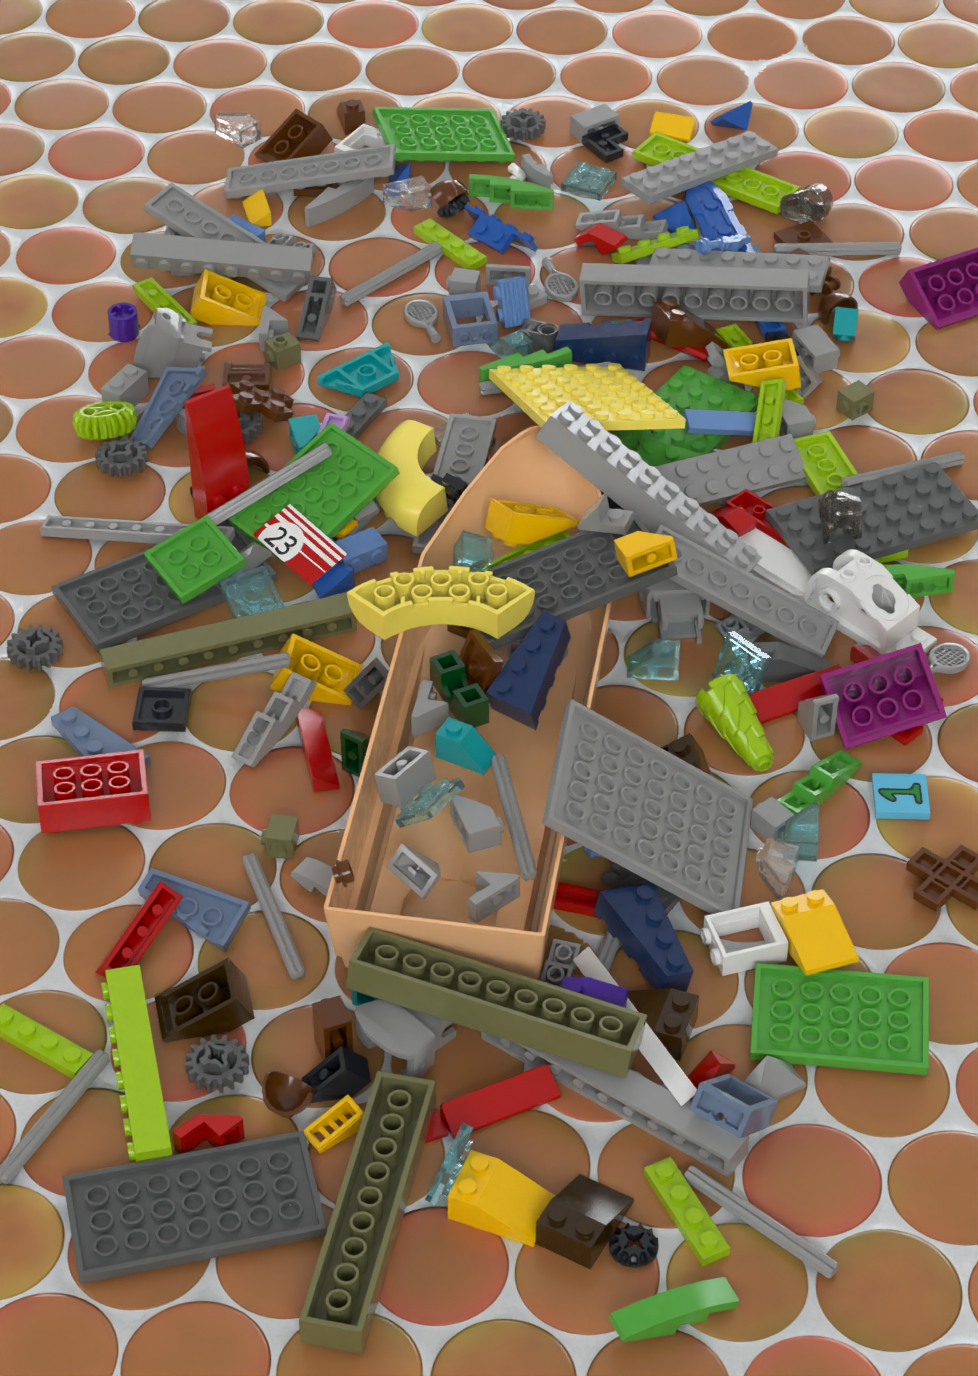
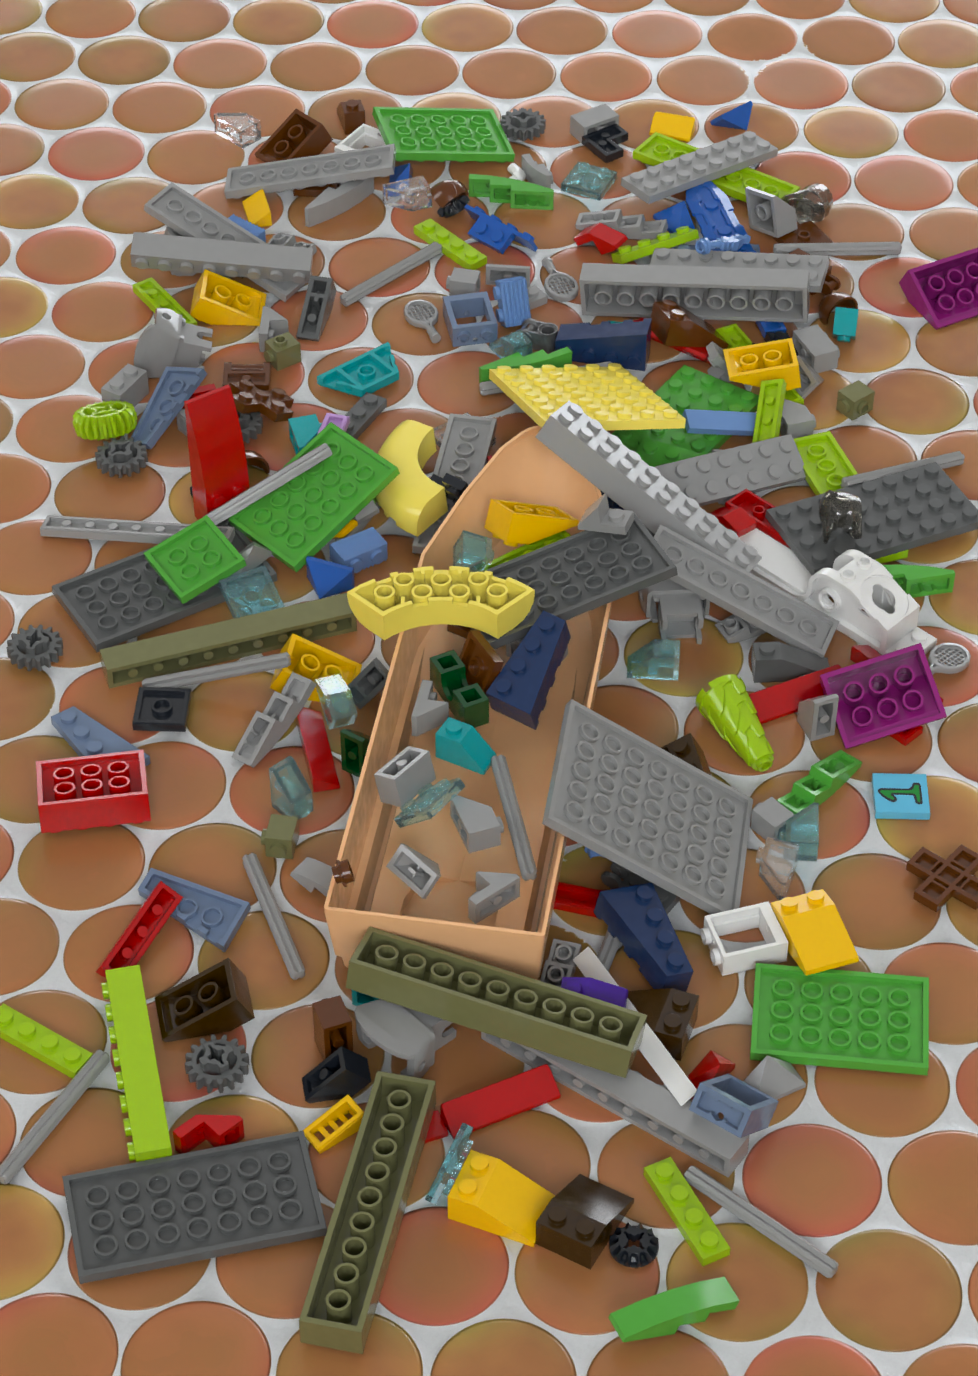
(123, 322): dark purple piece -> none
(286, 1094): reddish brown helmet -> none
(289, 789): none -> clear light blue slope
(300, 544): sticker -> none
(336, 701): none -> clear light blue slope
(644, 551): yellow slope -> none
(742, 659): clear light blue plate -> none
(769, 213): none -> light grey slope

